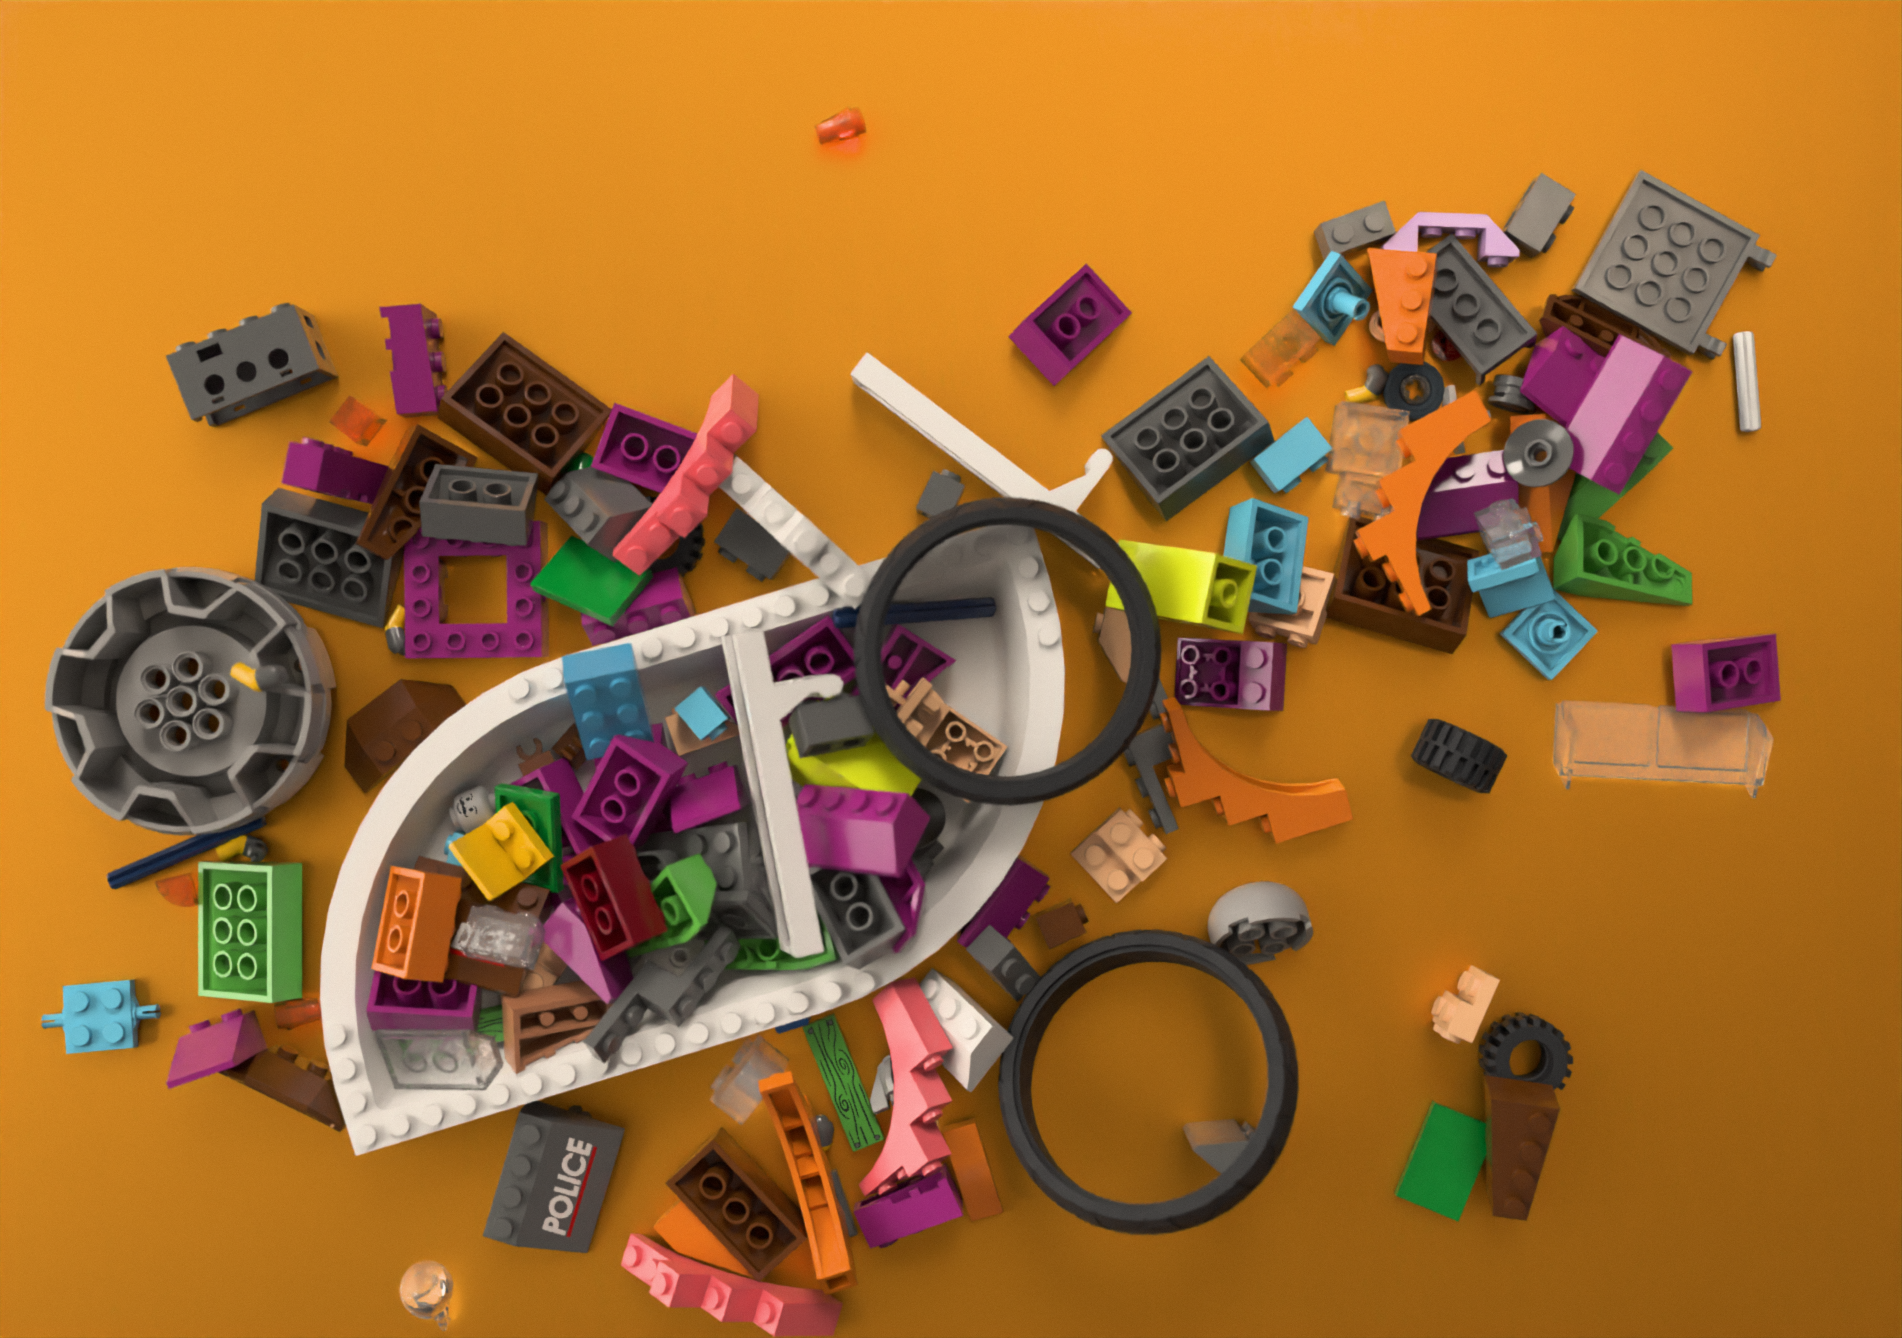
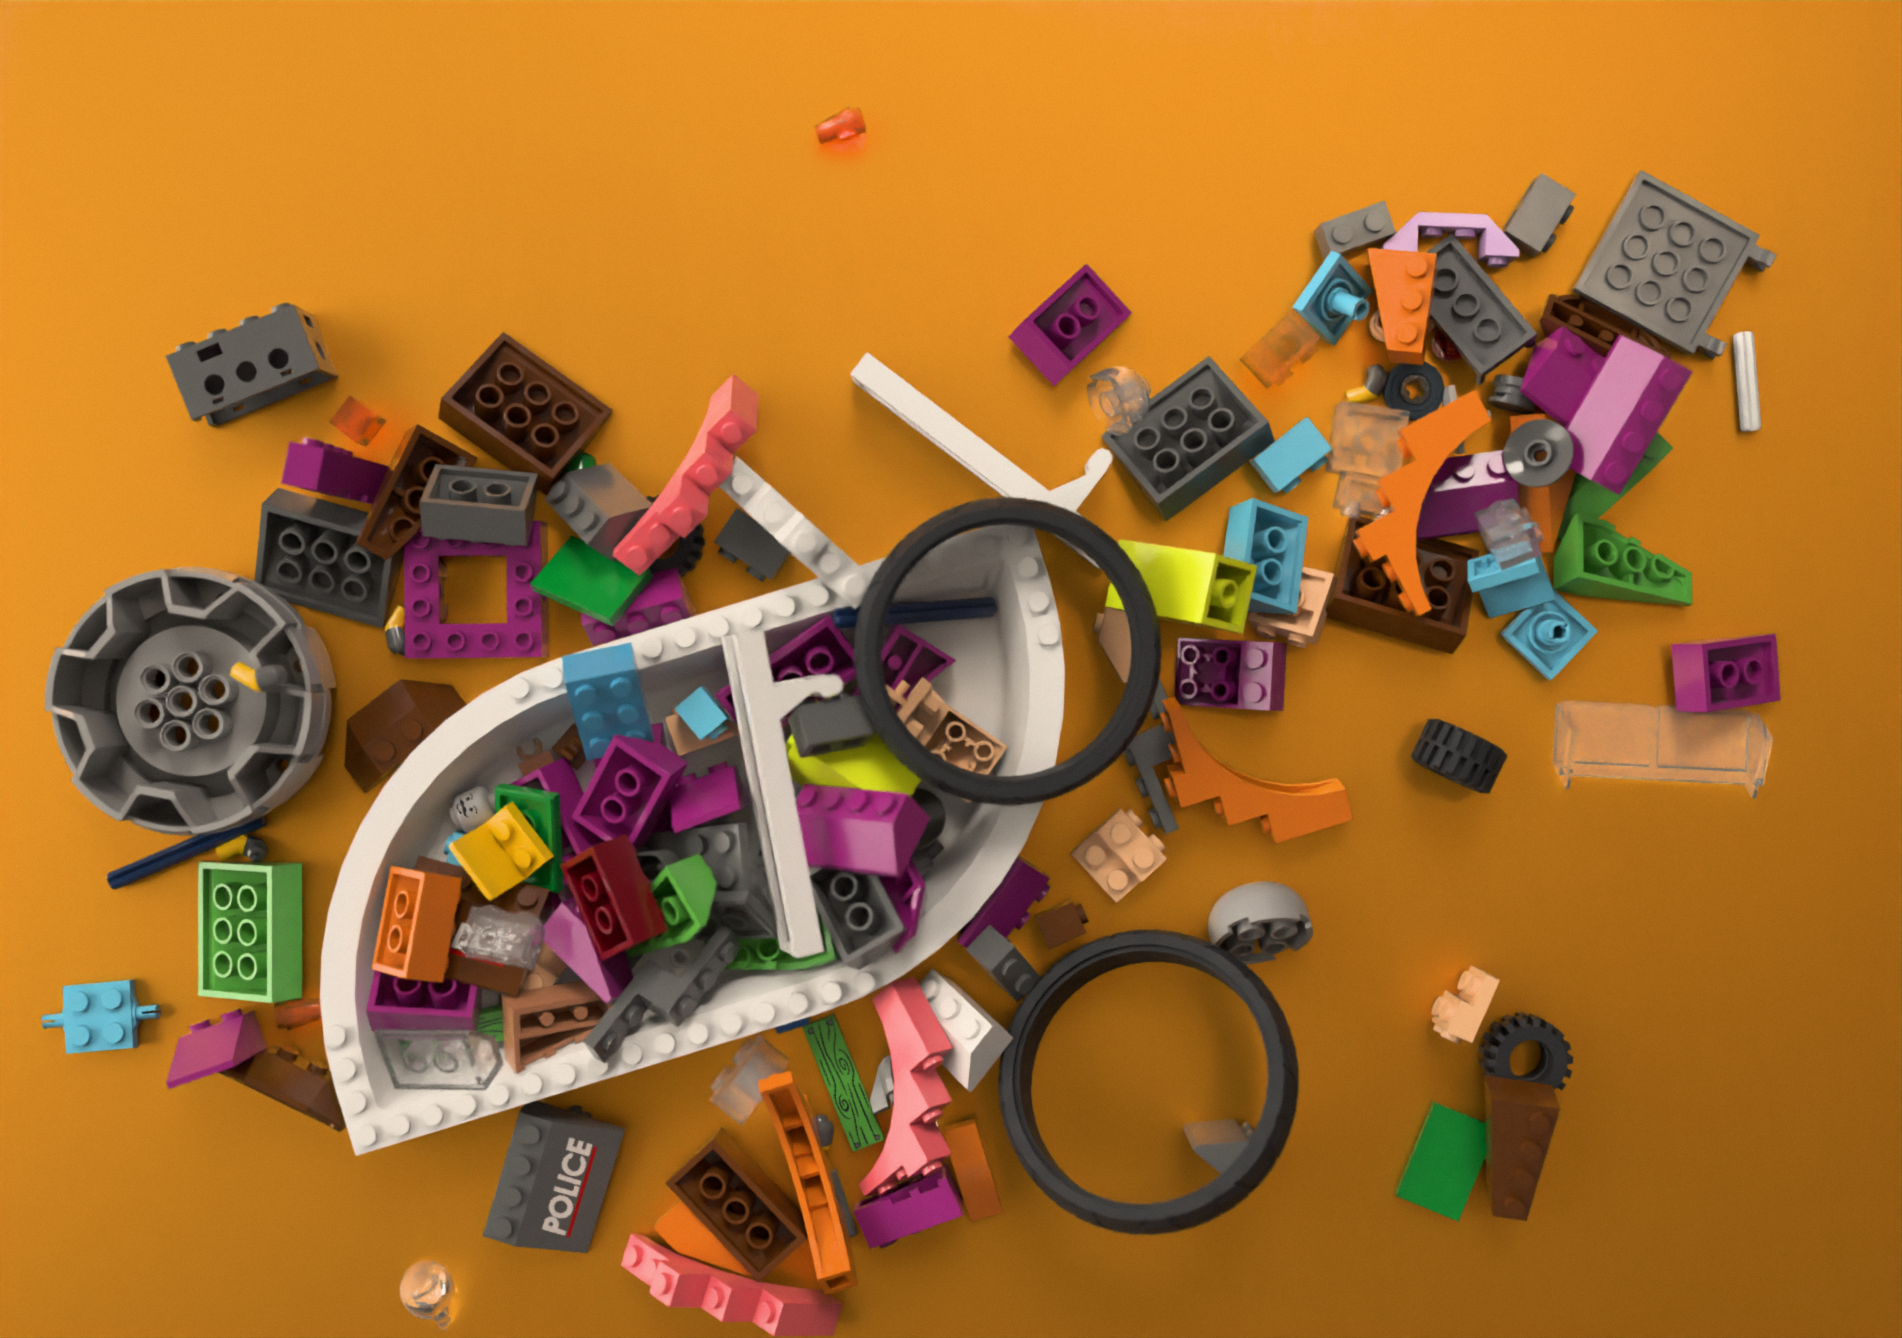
(179, 890): clear orange tile -> none
(415, 359): magenta wedge -> none
(641, 448): magenta slope -> none
(940, 494): dark grey brick -> none
(1119, 397): none -> clear cylinder

